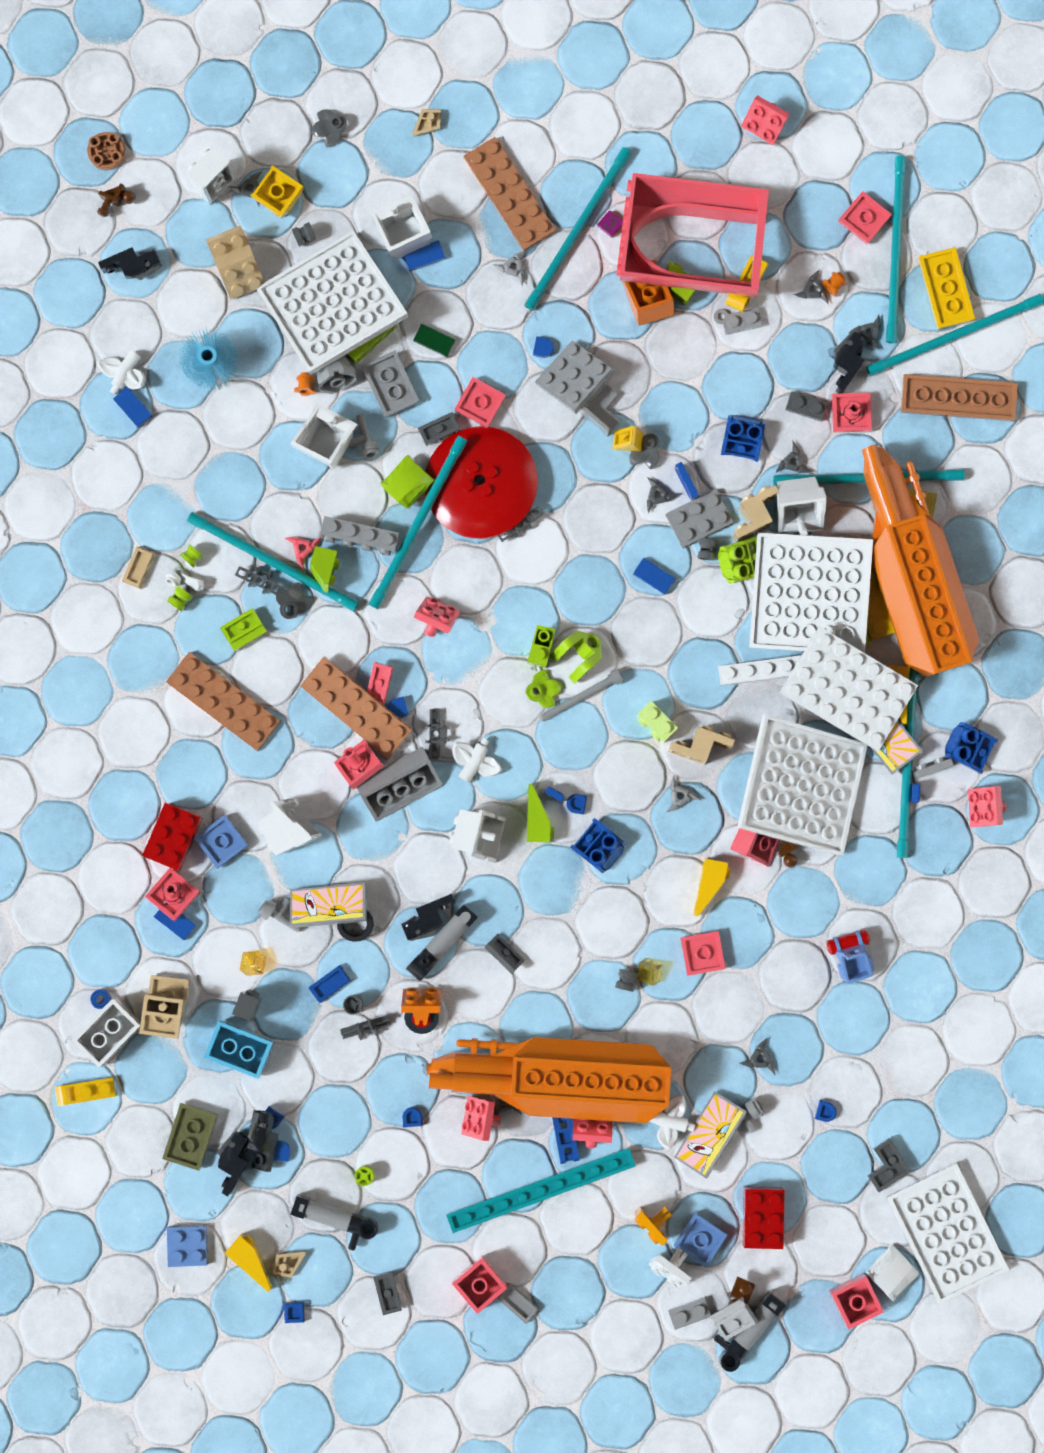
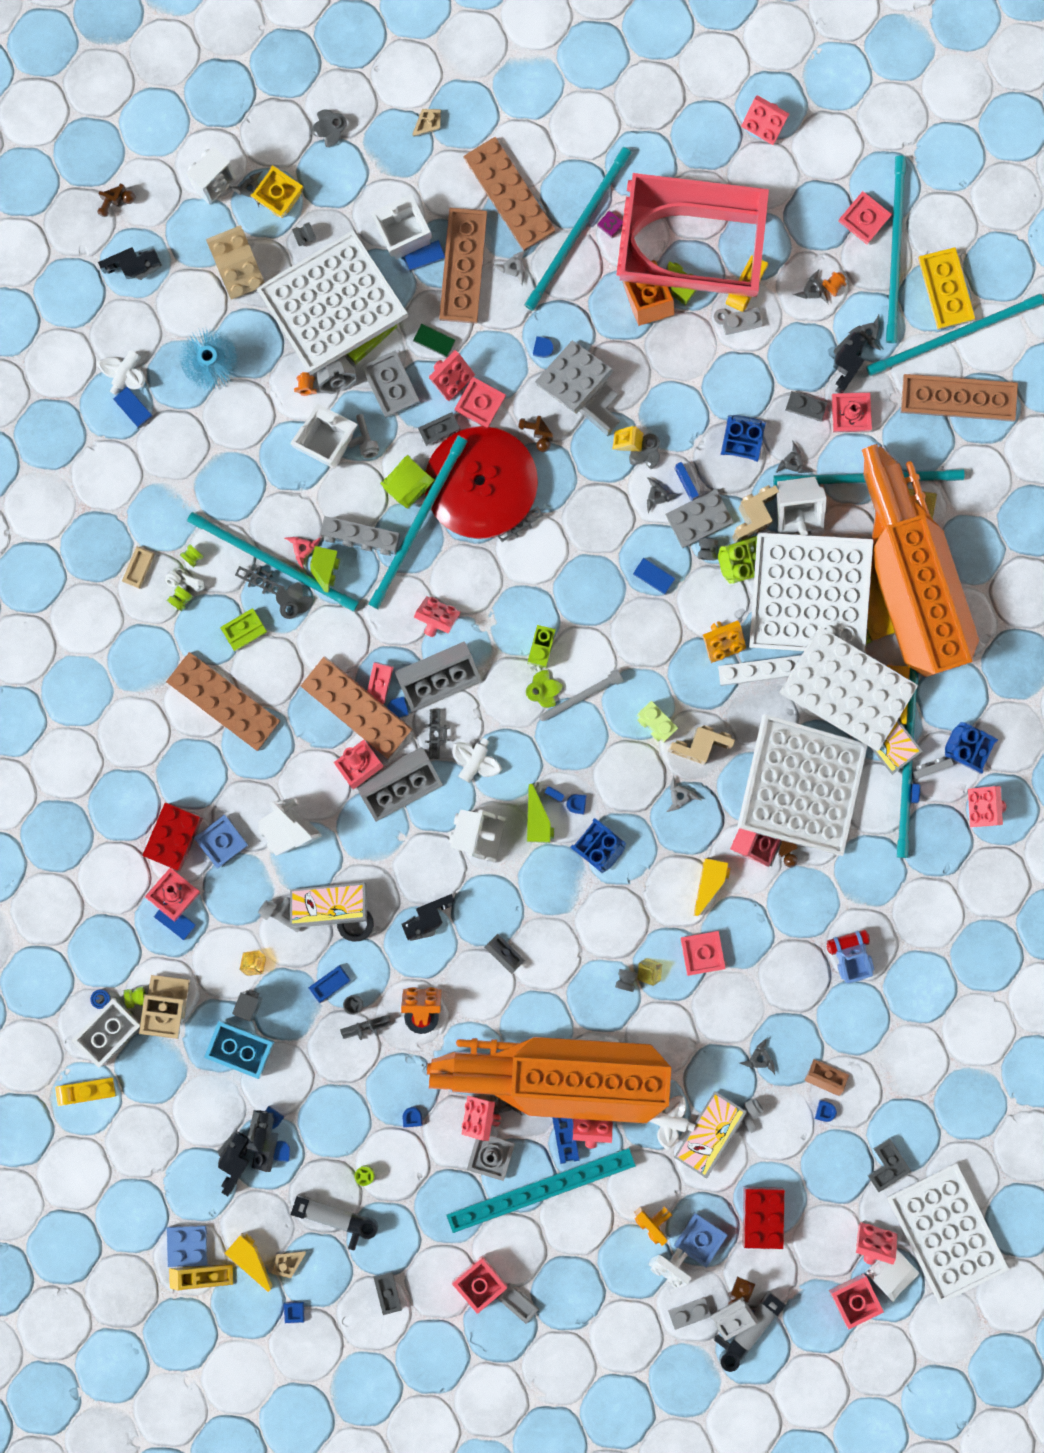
(106, 151): nougat tile -> none
(132, 997): none -> lime wheel
(190, 1136): olive plate -> none
(200, 1276): none -> yellow slope
(438, 676): none -> light grey slope
(441, 943): piece -> none
(451, 375): none -> coral plate
(463, 265): none -> nougat plate
(491, 1157): none -> light grey plate
(541, 432): none -> reddish brown piece
(587, 646): lime piece -> none
(724, 640): none -> light orange plate
(826, 1077): none -> nougat slope
(876, 1244): none -> coral plate

